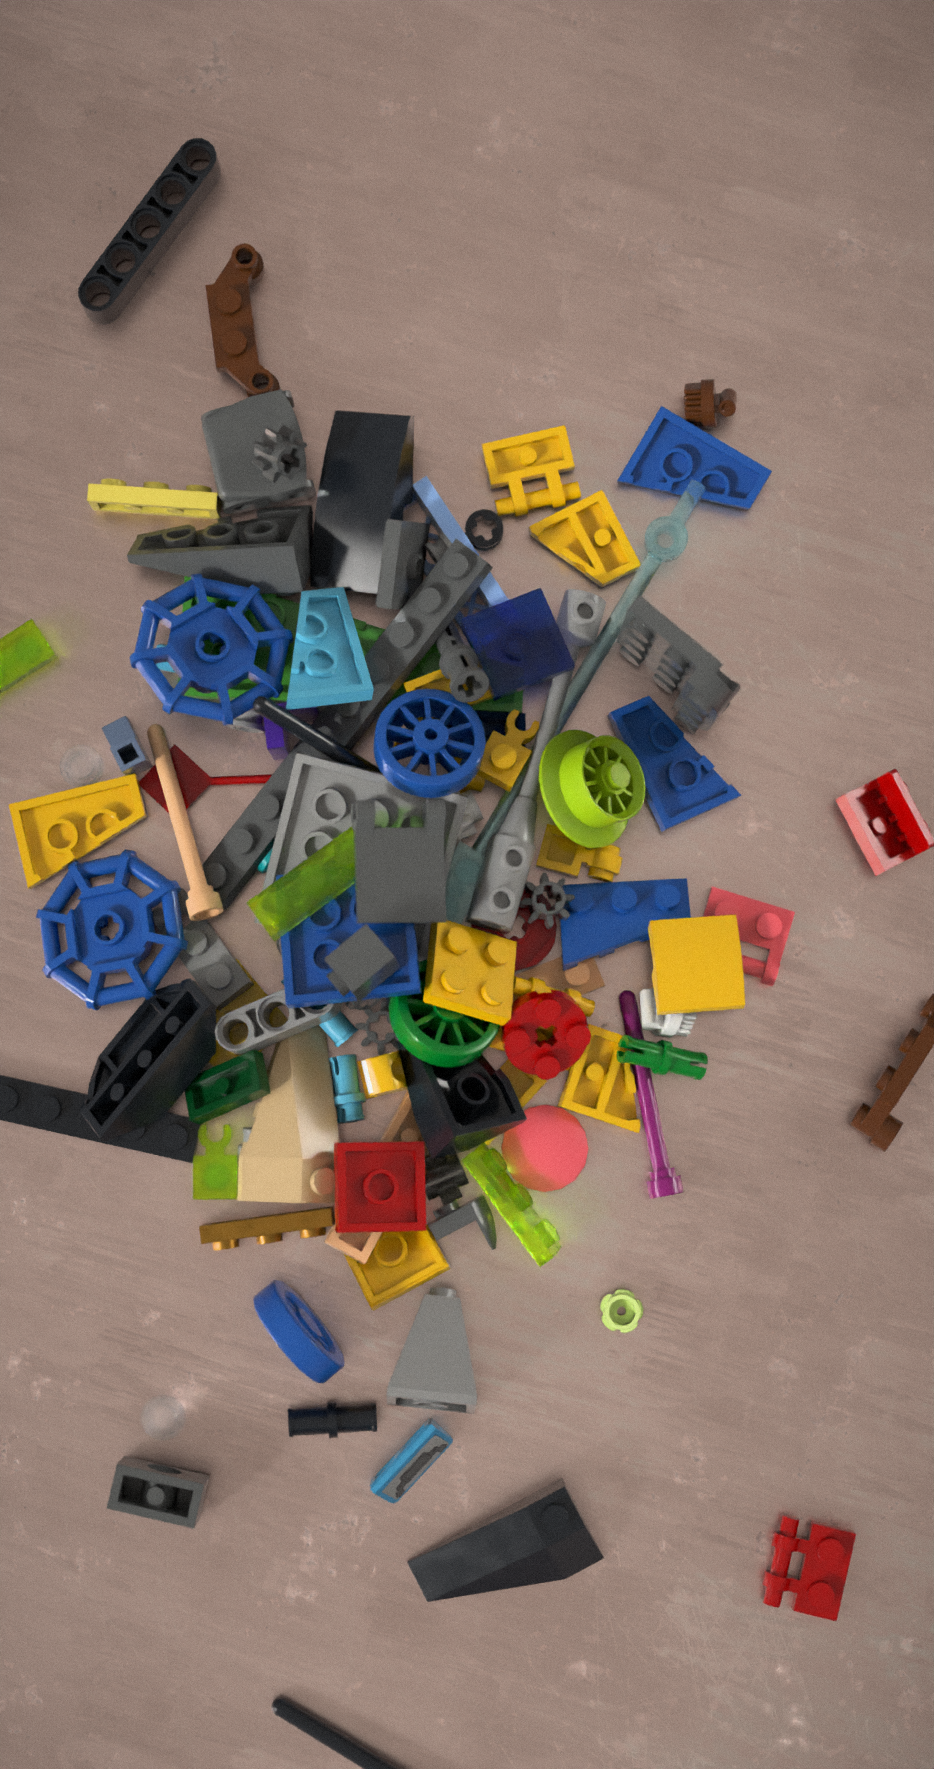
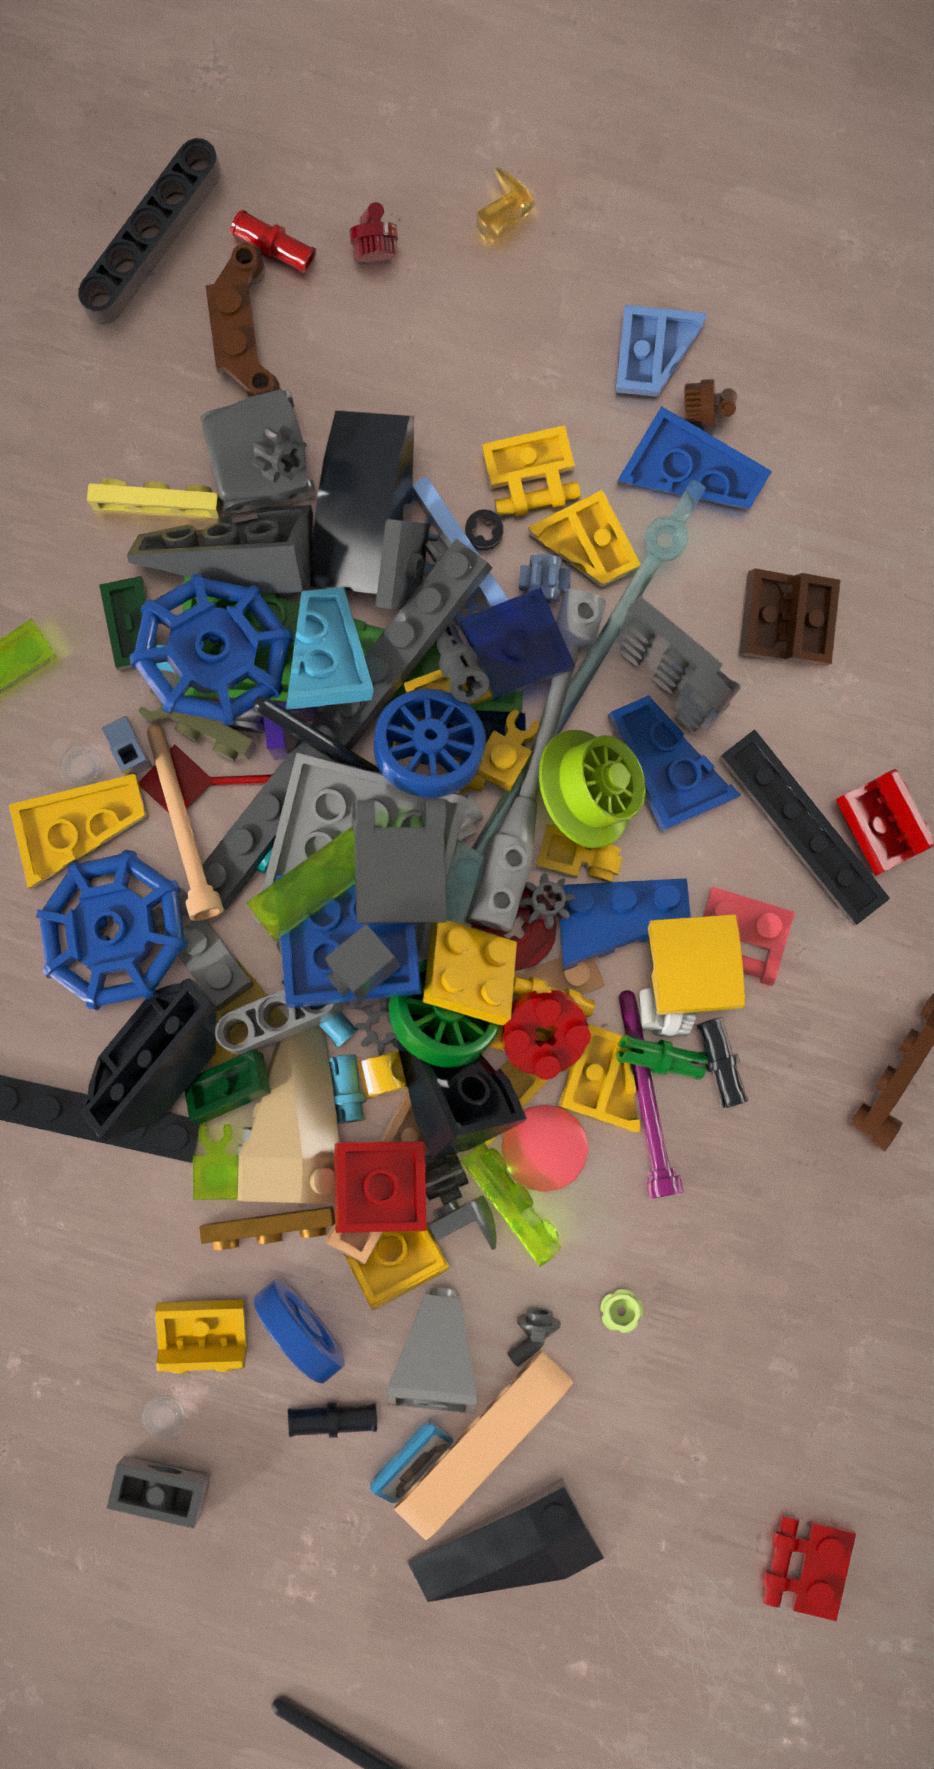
(123, 616): none -> dark green plate
(201, 1335): none -> yellow bracket
(227, 740): none -> olive plate
(273, 241): none -> red pin
(373, 238): none -> dark red piece
(483, 1445): none -> light nougat beam
(504, 213): none -> clear yellow plate
(538, 1326): none -> dark grey plate
(545, 573): none -> sand blue gear
(653, 346): none -> medium blue wing
(722, 1062): none -> black pin
(790, 617): none -> reddish brown slope
(804, 827): none -> black plate

